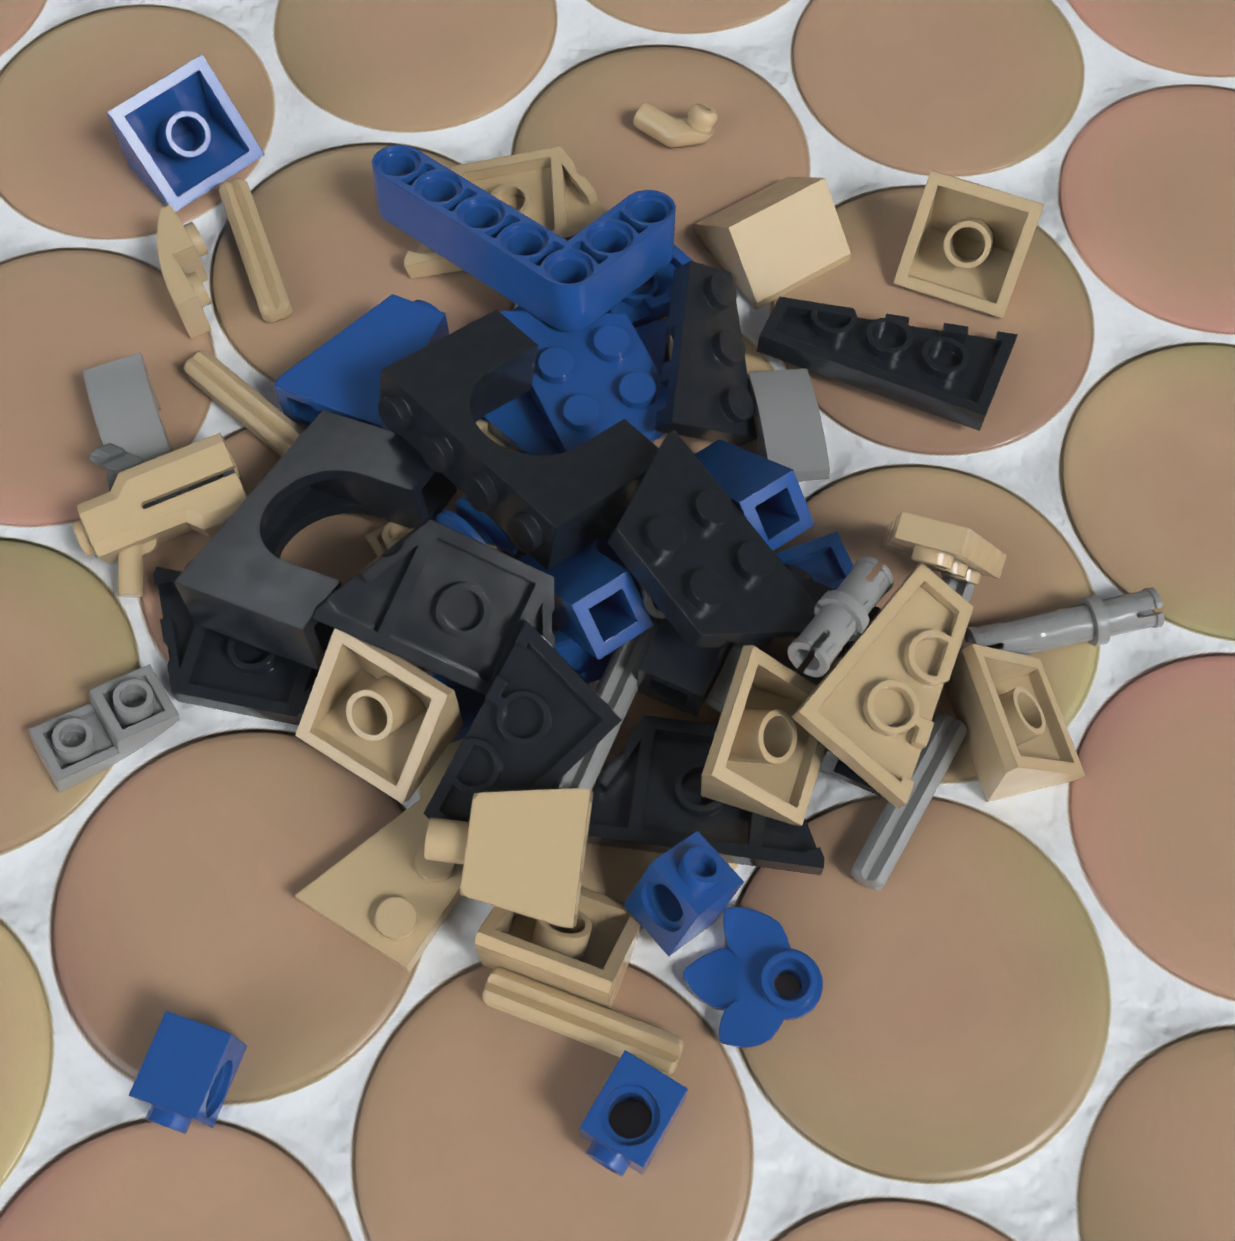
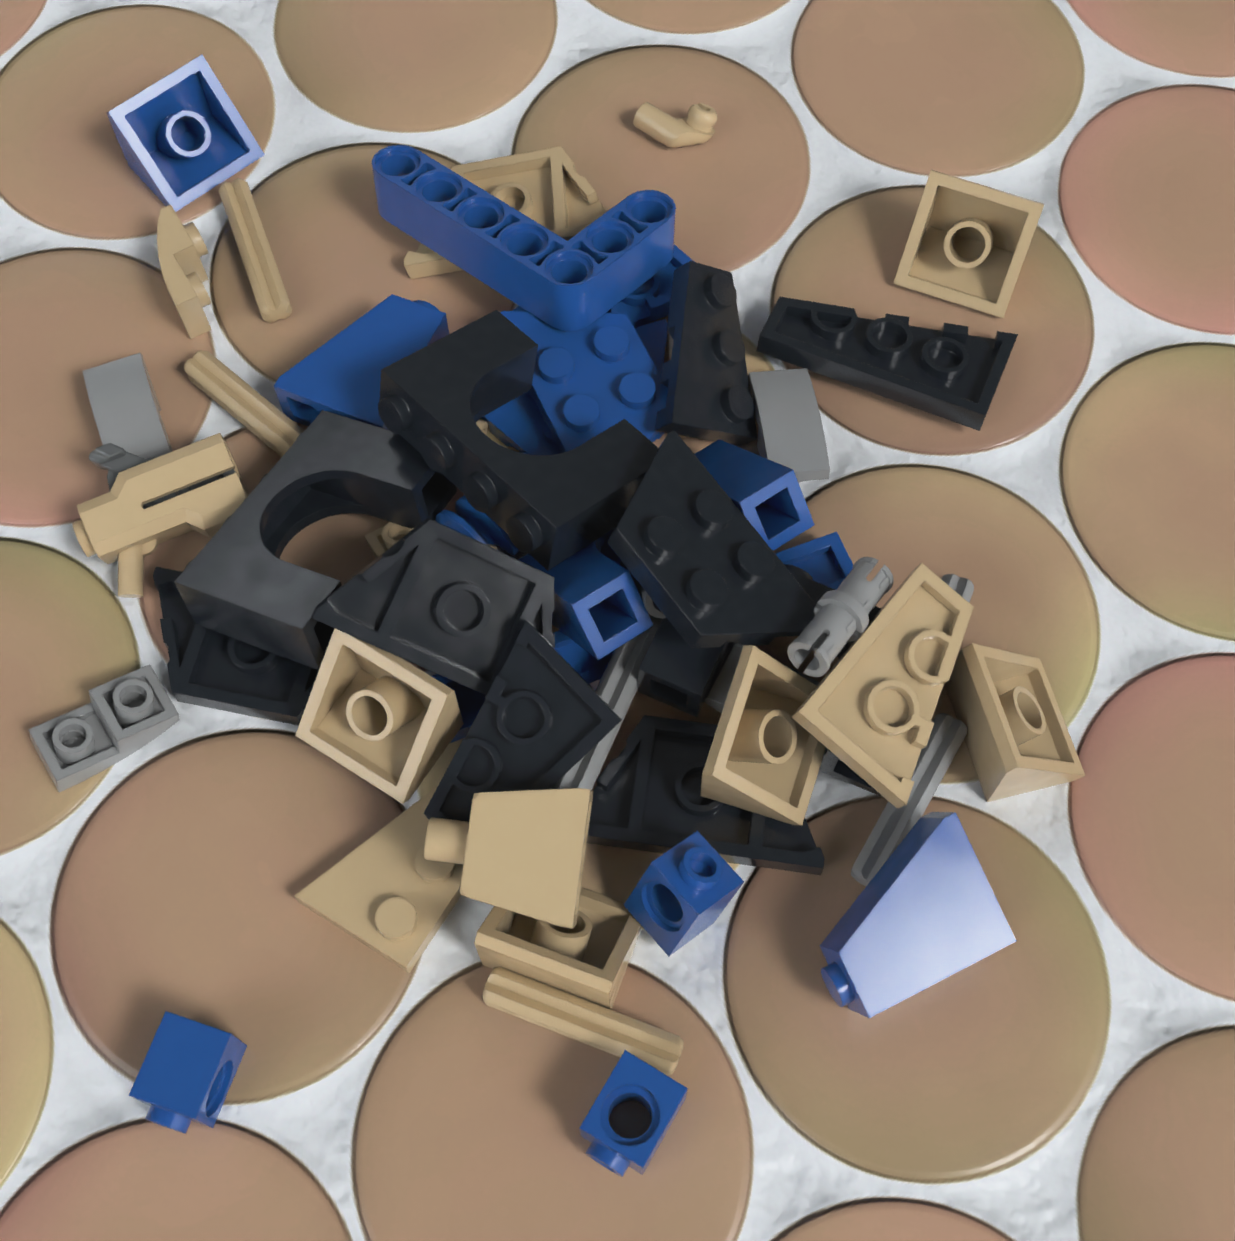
(744, 975): blue plate -> none
(777, 238): tan slope -> none
(915, 921): none -> slope
(944, 547): tan wing -> none
(1089, 621): light grey pin -> none

